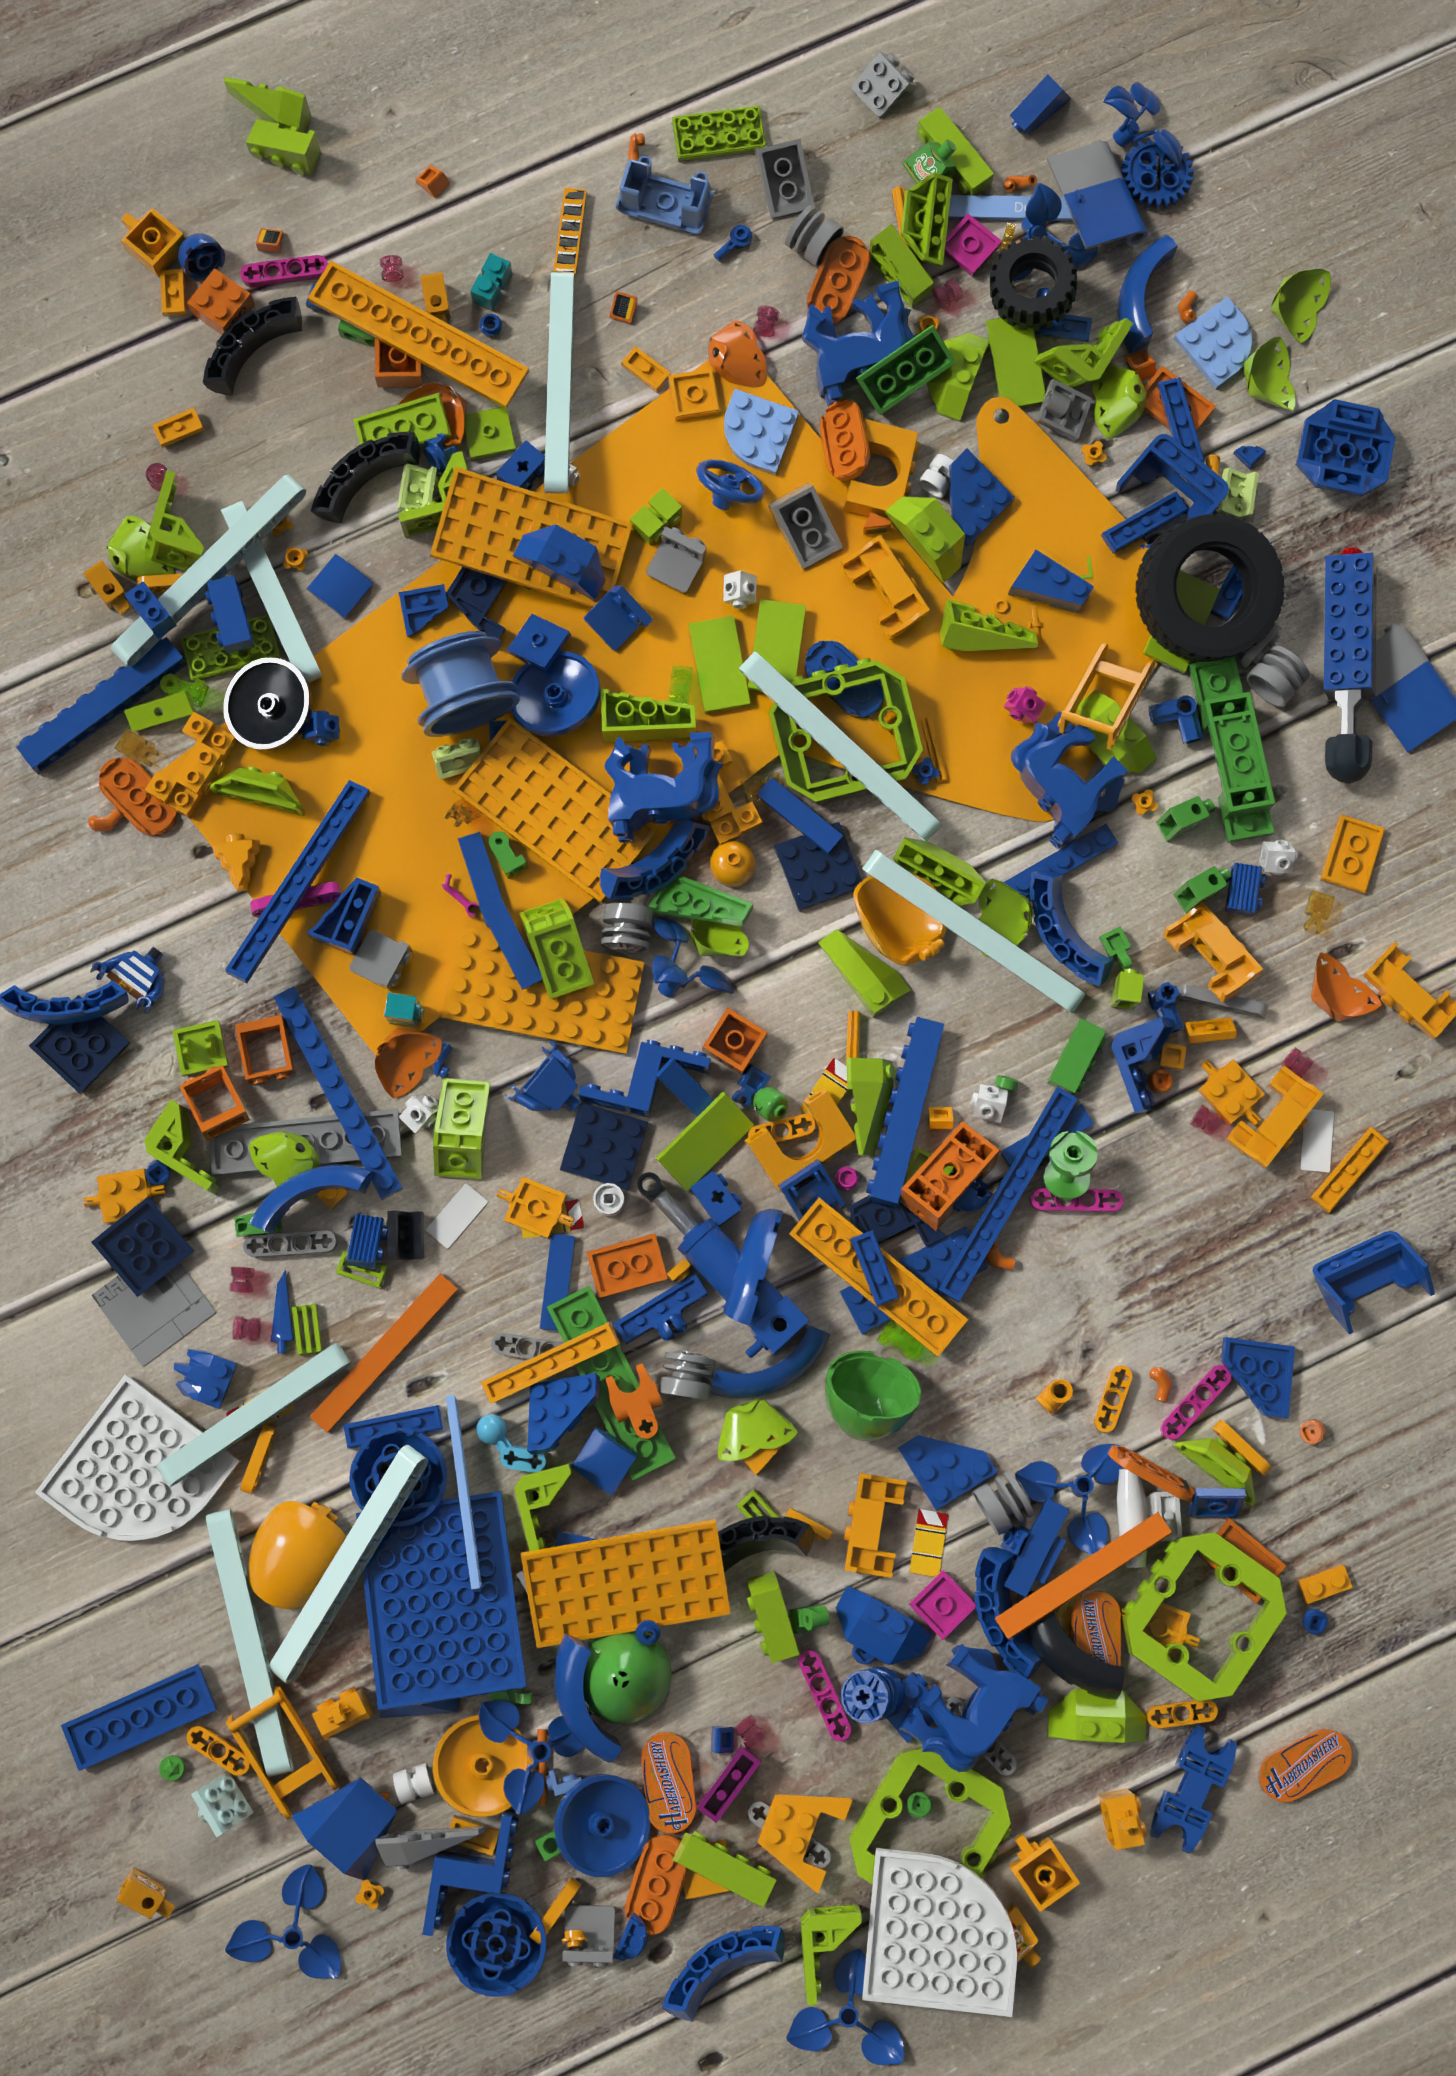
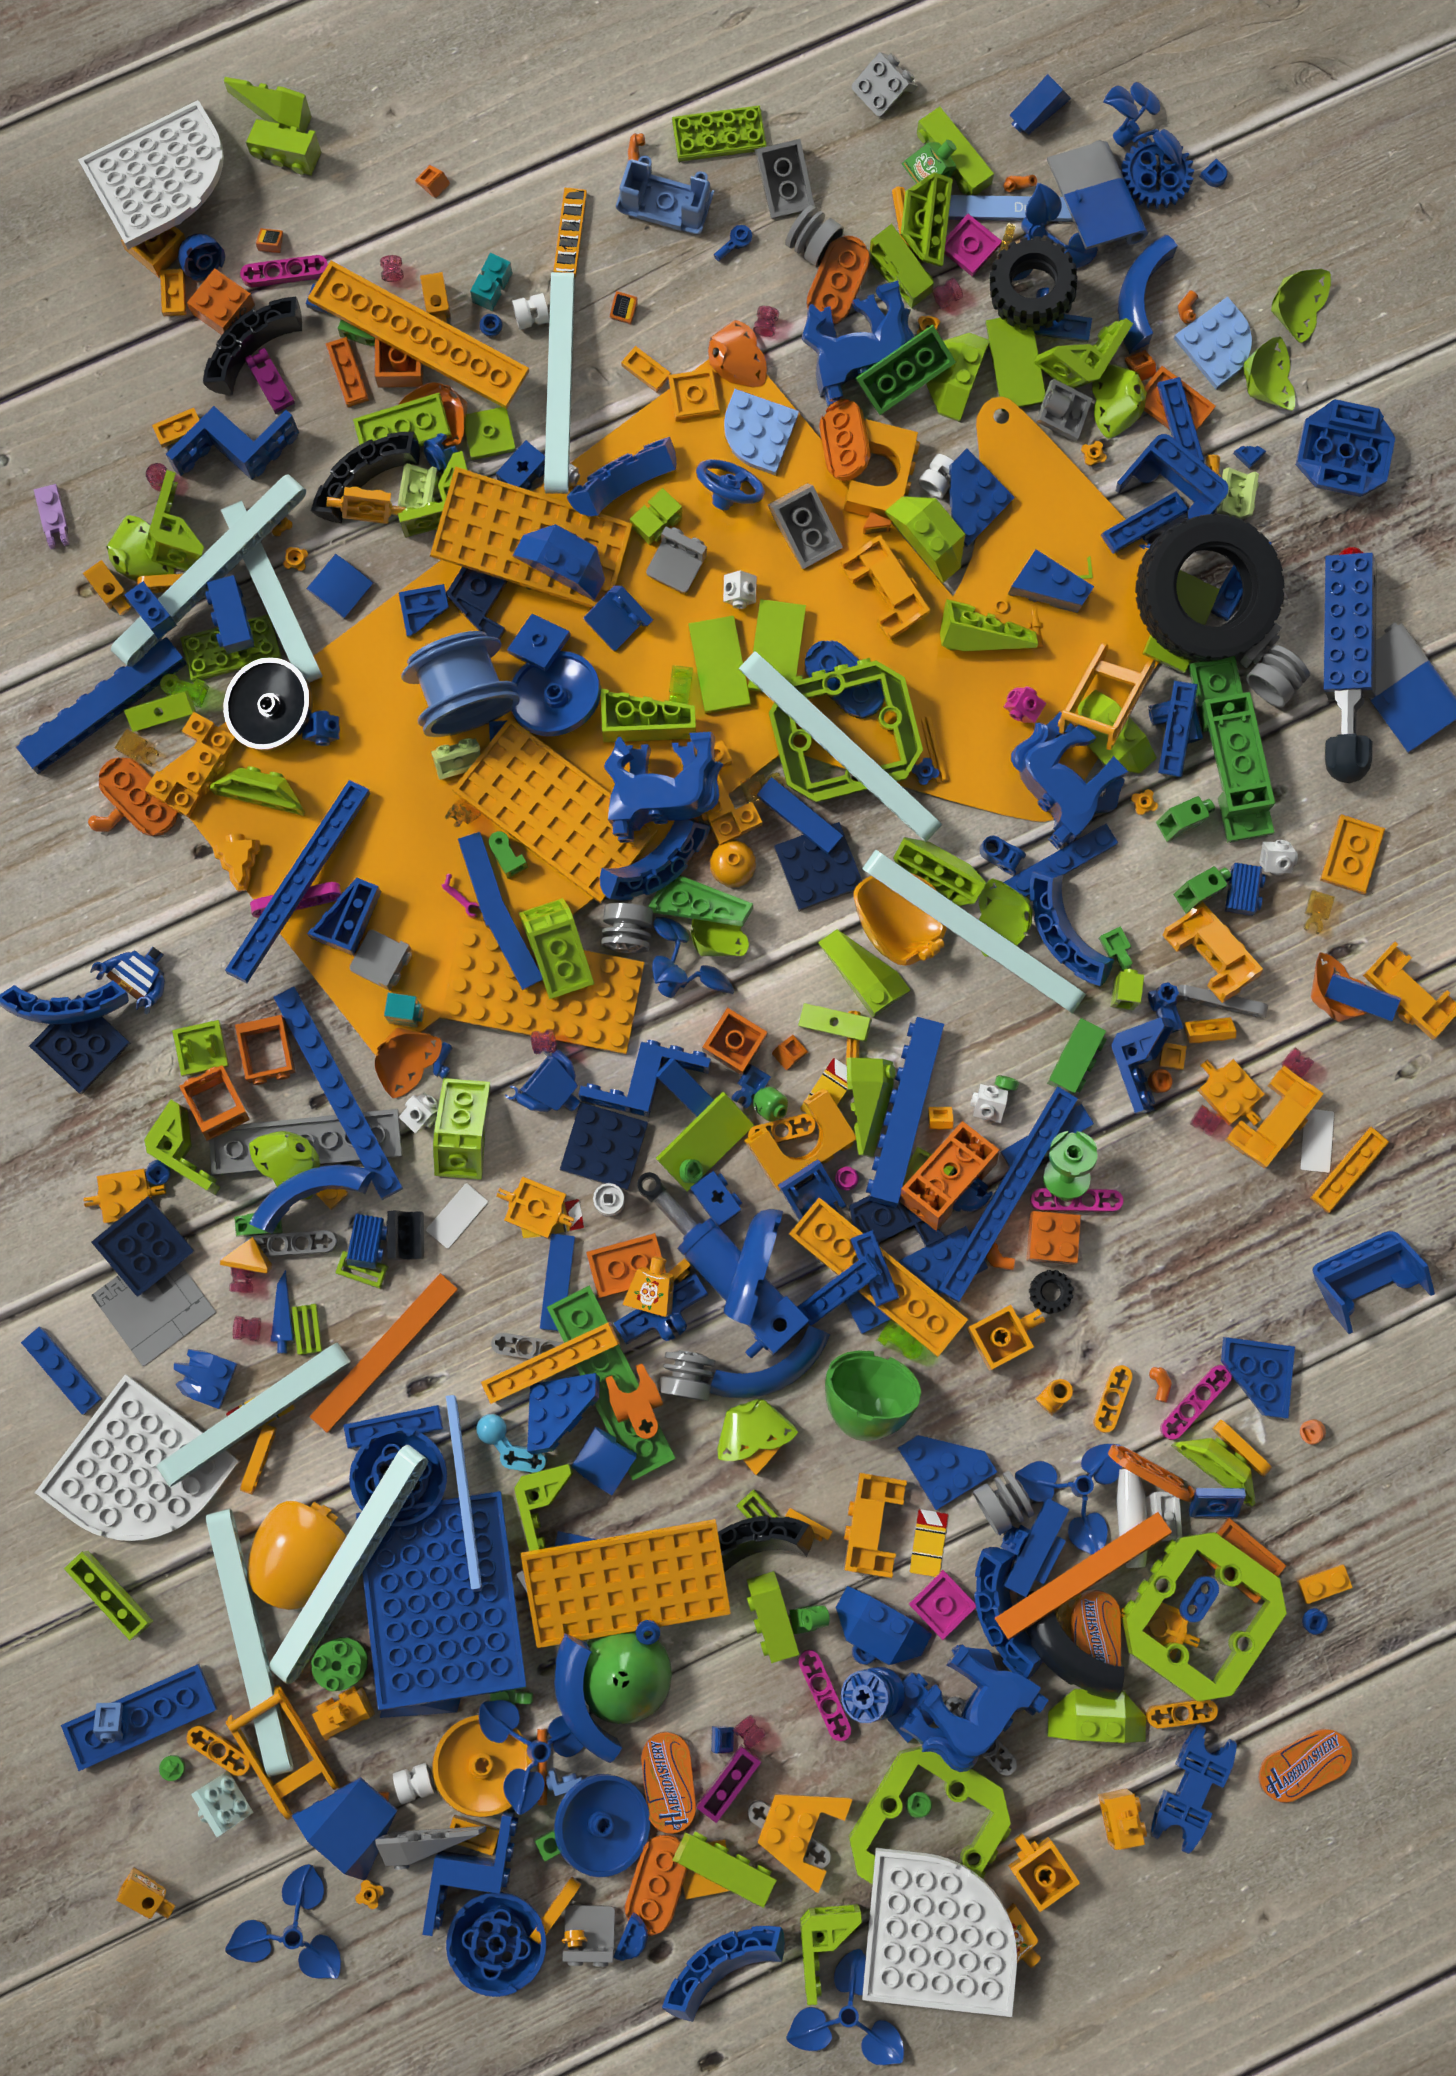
(51, 514): none -> lavender hinge
(61, 1370): none -> blue plate
(108, 1595): none -> lime brick
(108, 1722): none -> medium blue bracket
(157, 173): none -> white plate
(233, 443): none -> blue bracket
(248, 1257): none -> light orange slope
(270, 381): none -> magenta plate
(339, 1664): none -> bright green piece
(347, 372): none -> orange tile
(365, 505): none -> light orange plate
(523, 314): none -> white wheel
(543, 1041): none -> clear pink wheel
(621, 476): none -> blue brick
(651, 1289): none -> light orange torso
(691, 1171): none -> bright green tile
(789, 1052): none -> orange slope
(822, 1020): none -> lime tile
(840, 1289): none -> blue tile
(1003, 855): none -> blue piece
(1015, 1332): none -> light orange brick
(1053, 1237): none -> orange brick
(1063, 1283): none -> black tyre
(1178, 728): none -> blue plate
(1201, 1601): none -> blue plate
(1214, 174): none -> blue tile
(1363, 997): none -> blue tile

